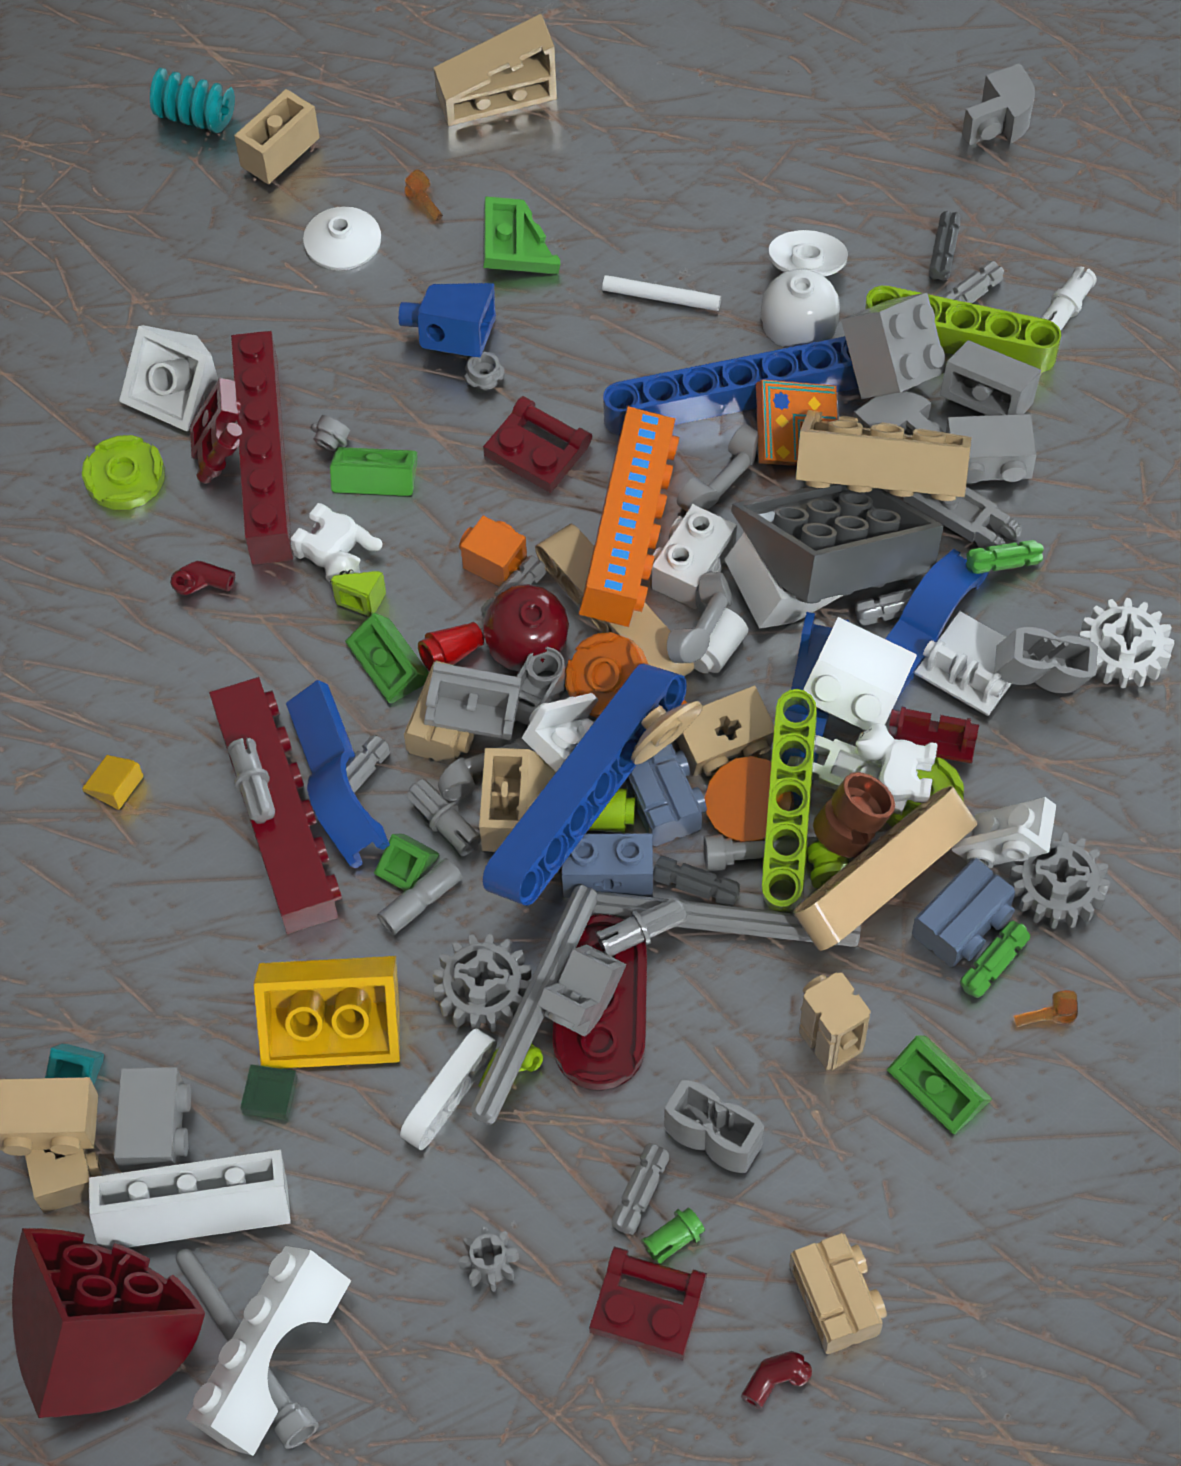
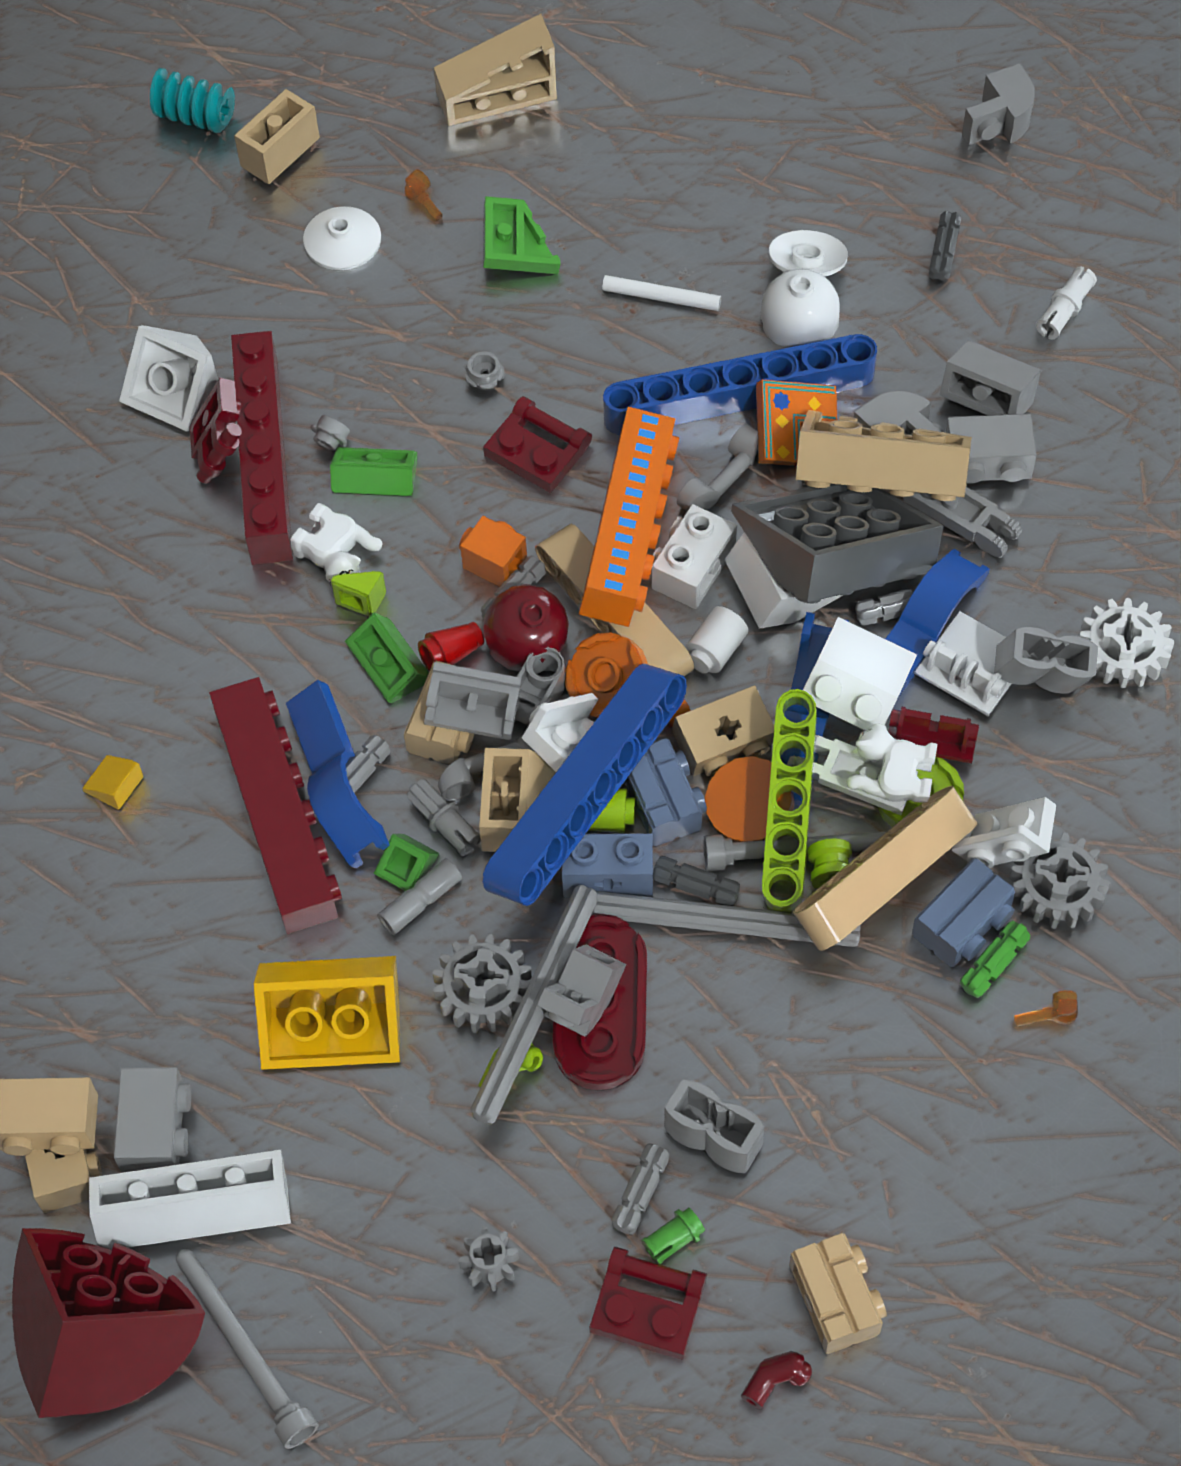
(73, 1062): teal slope -> none
(123, 472): lime tile -> none
(200, 575): dark red arm -> none
(236, 1399): white arch -> none
(251, 780): light grey axle -> none
(269, 1092): clear green tile -> none
(448, 1089): white beam -> none
(453, 317): blue torso -> none
(641, 927): light grey axle -> none
(663, 729): tan dish -> none
(691, 644): light grey bar -> none
(833, 1020): tan brick -> none
(853, 814): copper wheel -> none
(894, 345): light grey brick -> none
(938, 1083): bright green slope -> none
(976, 284): light grey axle -> none
(1004, 556): bright green axle -> none
(1006, 332): lime beam -> none

